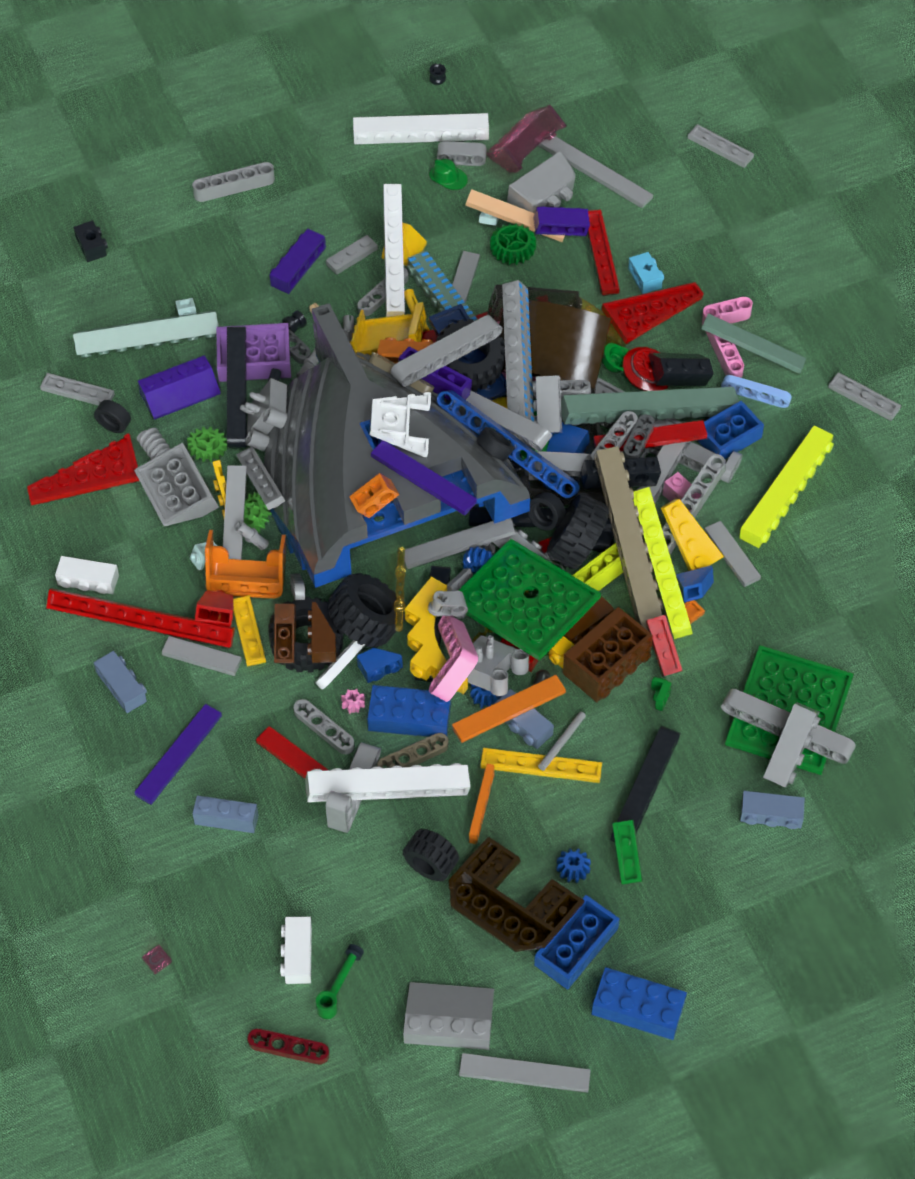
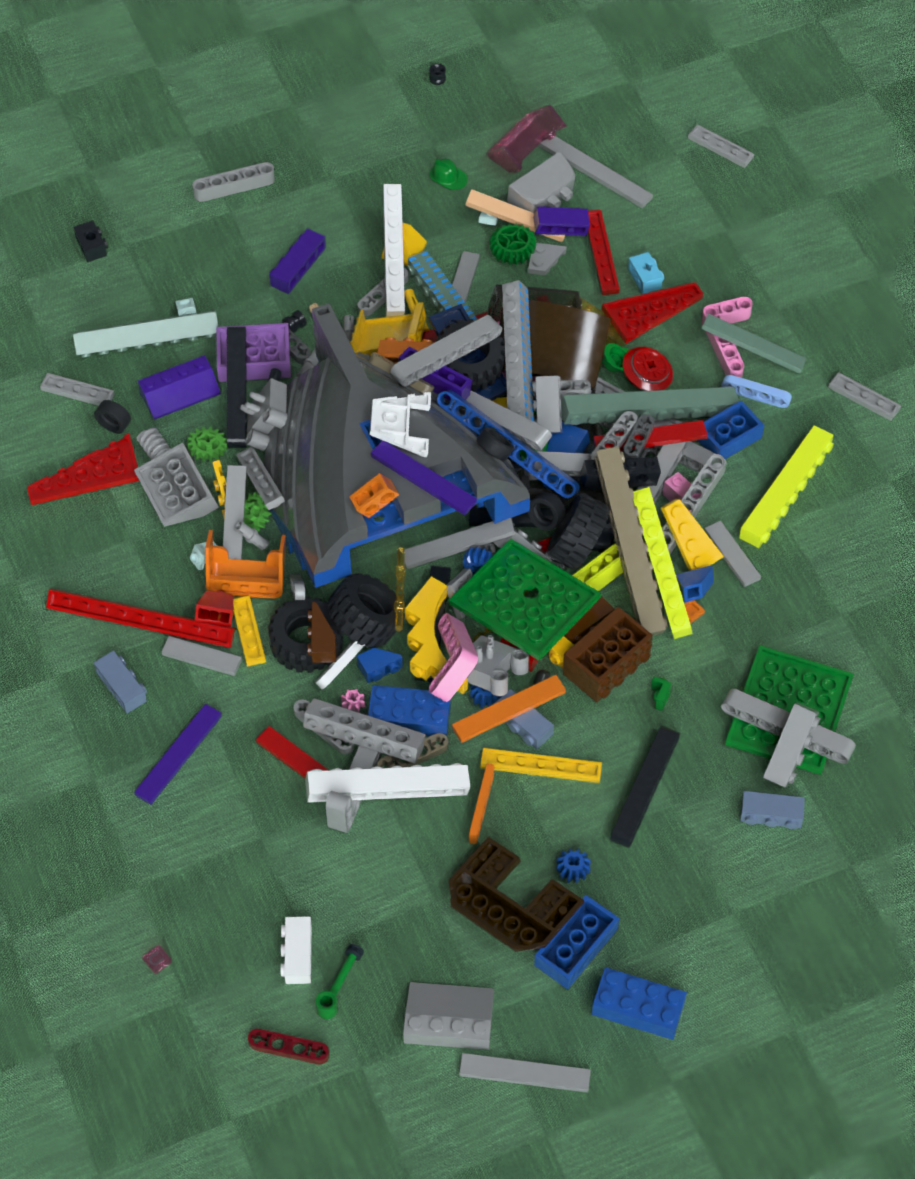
(87, 575): white brick -> none
(225, 814): sand blue brick -> none
(284, 633): reddish brown slope -> none
(351, 254): light grey plate -> none
(364, 730): none -> light grey brick
(421, 128): white brick -> none
(430, 855): black tyre -> none
(449, 602): light grey piece -> none
(462, 153): light grey beam -> none
(545, 258): none -> light grey wing
(561, 741): light grey bar -> none
(627, 852): green plate -> none
(664, 645): plate -> none
(681, 369): black slope -> none
(731, 466): light grey beam -> none

